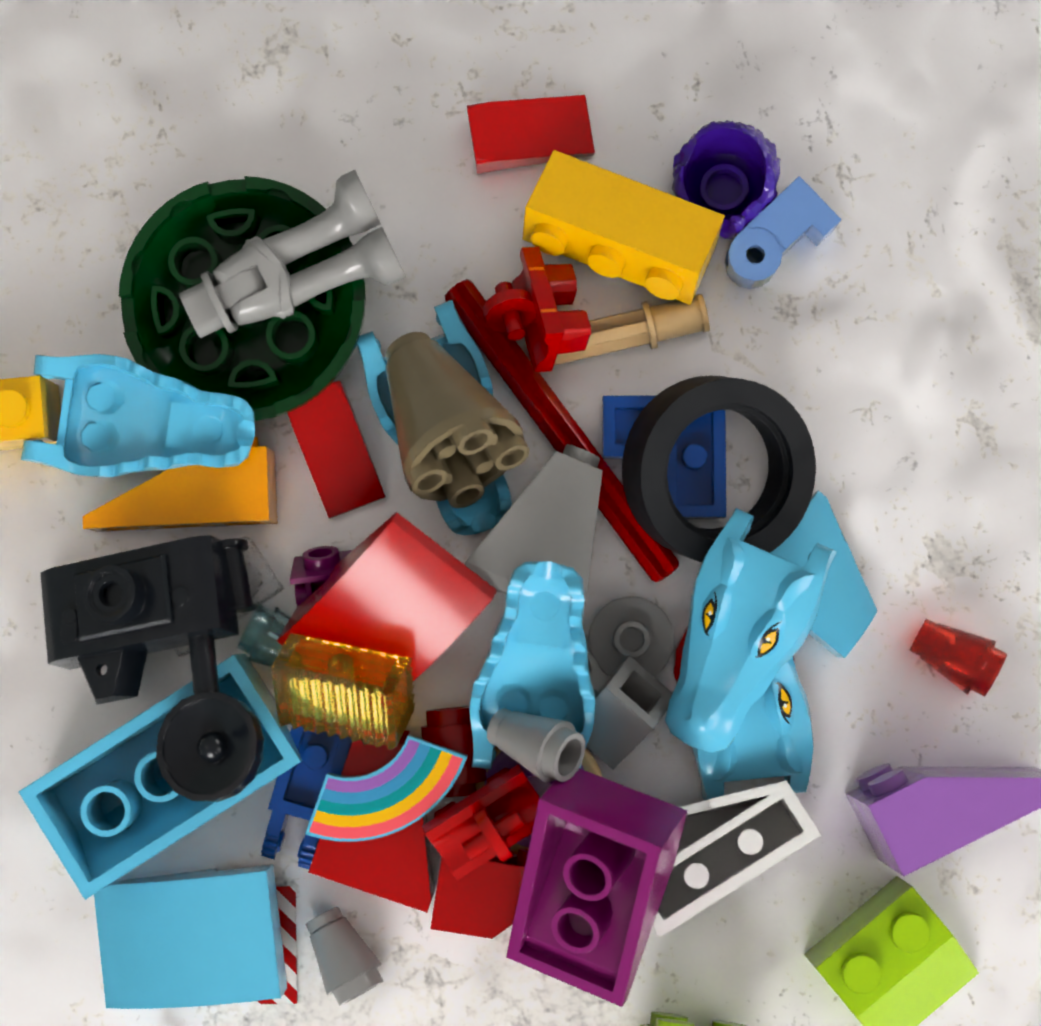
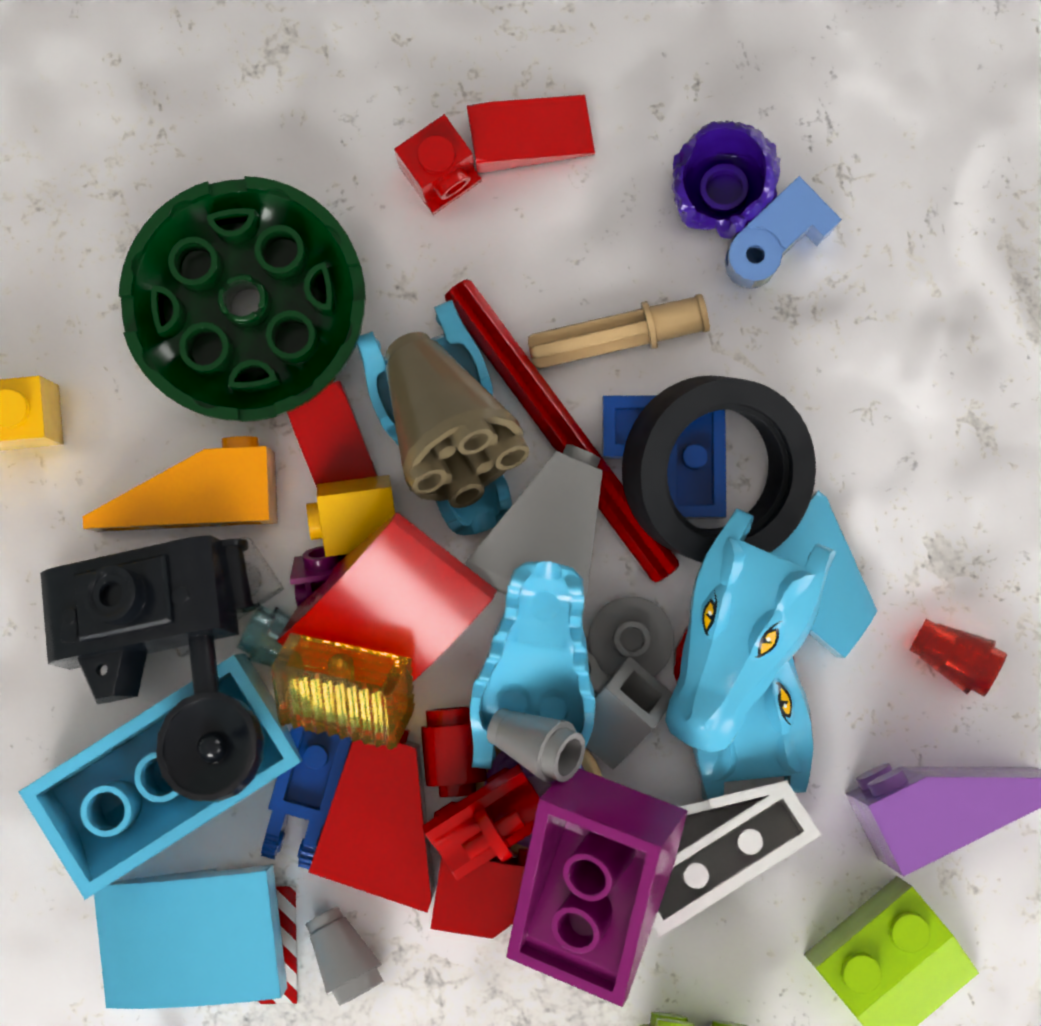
(136, 420): medium azure animal -> none
(255, 279): light grey piece -> none
(349, 512): none -> yellow brick
(388, 797): tile -> none
(438, 164): none -> red brick
(530, 310): red hips -> none
(621, 227): yellow brick -> none

